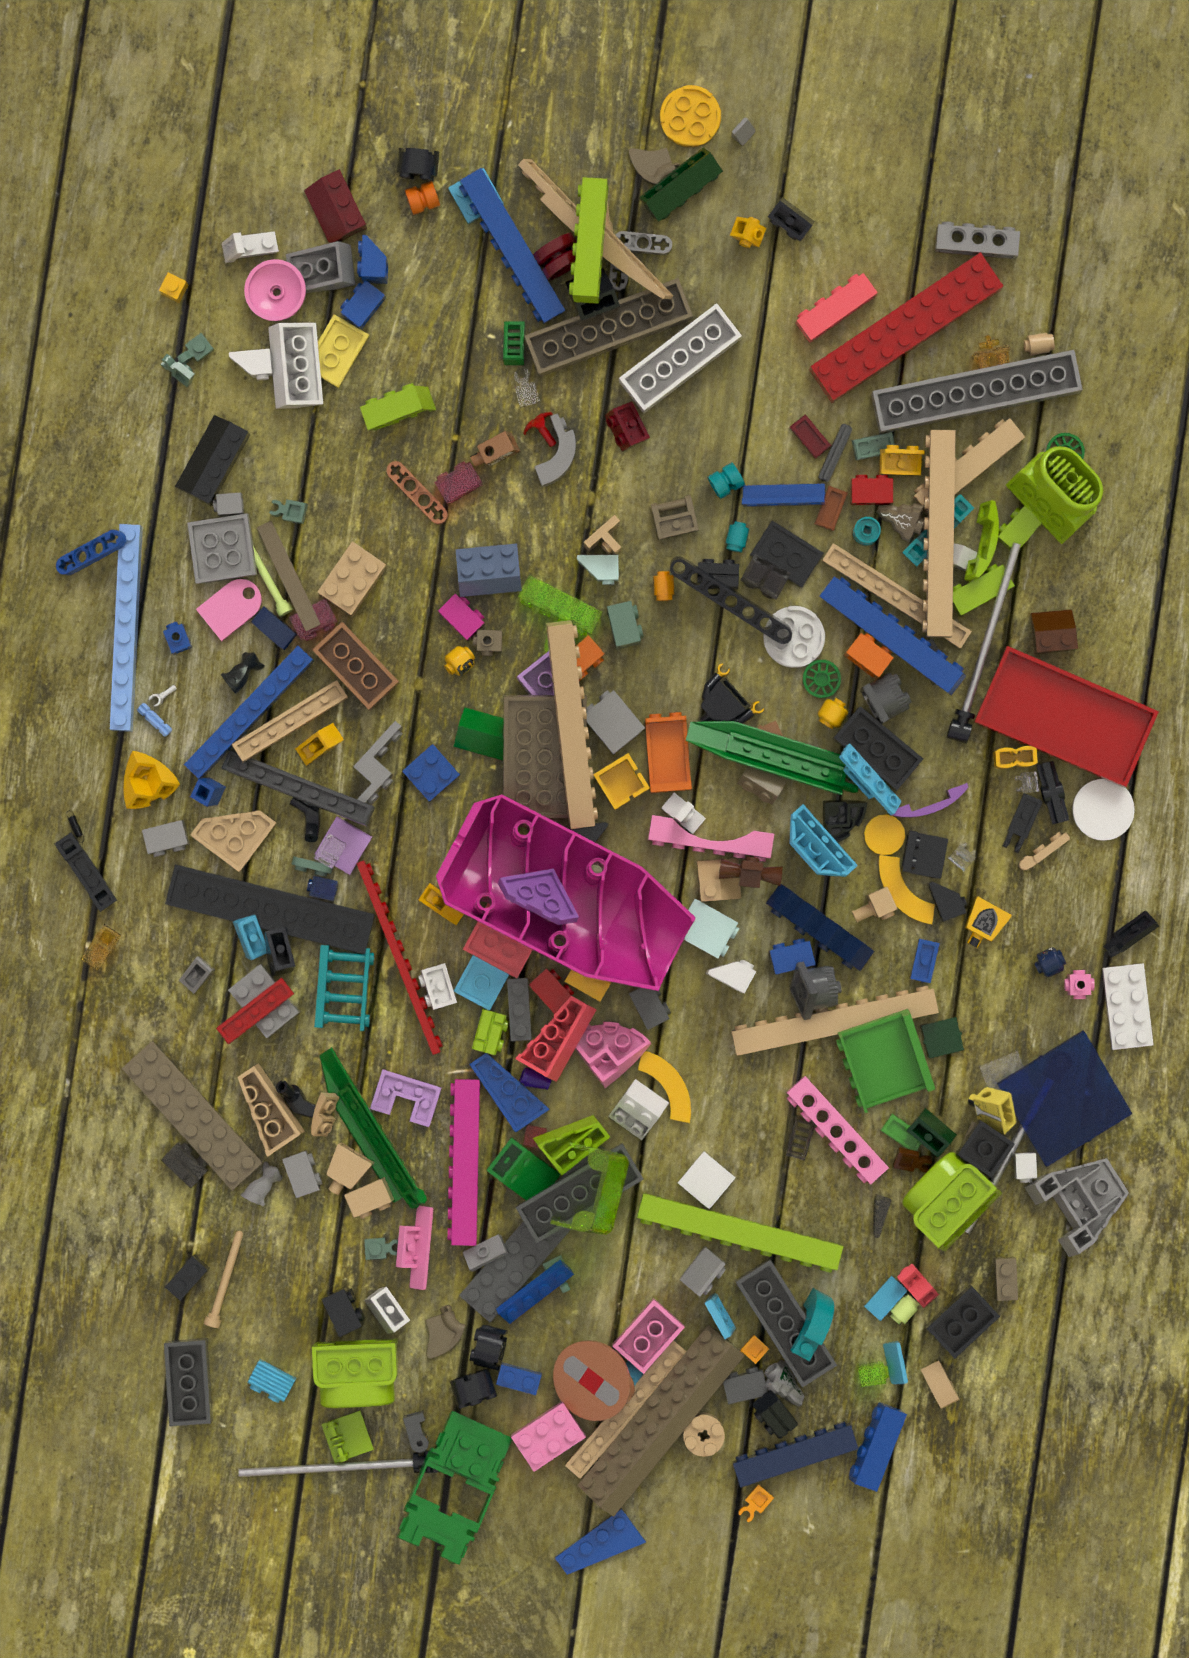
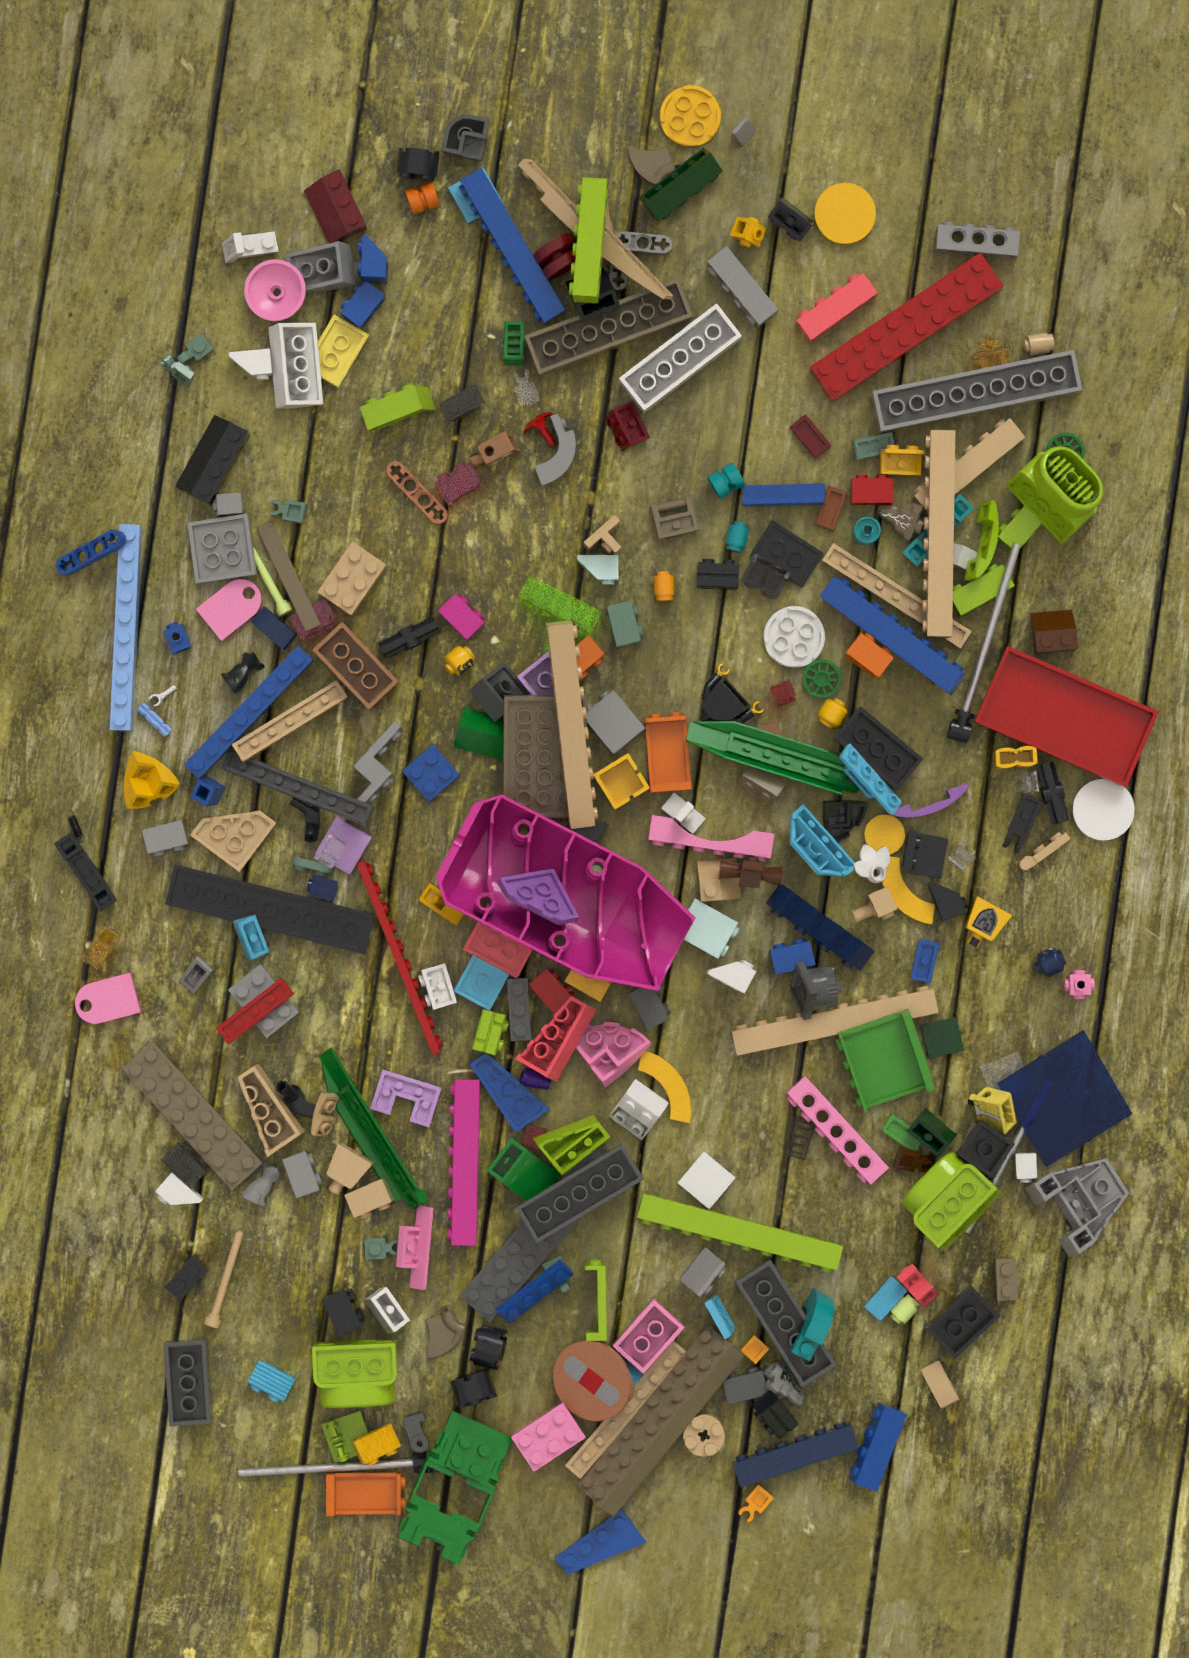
(109, 999): none -> bright pink tile
(173, 287): yellow brick -> none
(176, 1192): none -> white slope
(279, 952): black slope -> none
(319, 744): yellow slope -> none
(326, 976): teal fence -> none
(364, 1493): none -> orange panel
(376, 1444): none -> yellow brick
(409, 637): none -> black piece
(462, 404): none -> clear smoke brick
(466, 137): none -> dark grey brick
(485, 1253): light grey plate -> none
(488, 570): sand blue brick -> none
(488, 642): dark tan brick -> none
(493, 687): none -> dark grey slope
(518, 1378): blue brick -> none
(601, 1333): none -> lime panel
(609, 1192): clear neon green windscreen -> none
(737, 608): black beam -> none
(742, 287): none -> light grey brick
(783, 693): none -> clear red brick
(835, 453): dark grey axle -> none
(845, 213): none -> yellow tile
(872, 860): none -> white plate
(872, 1373): clear neon green brick -> none
(881, 1208): clear smoke slope -> none
(886, 697): dark grey piece -> none
(895, 1362): medium azure slope -> none
(1127, 1006): white plate -> none
(1131, 934): black hinge -> none

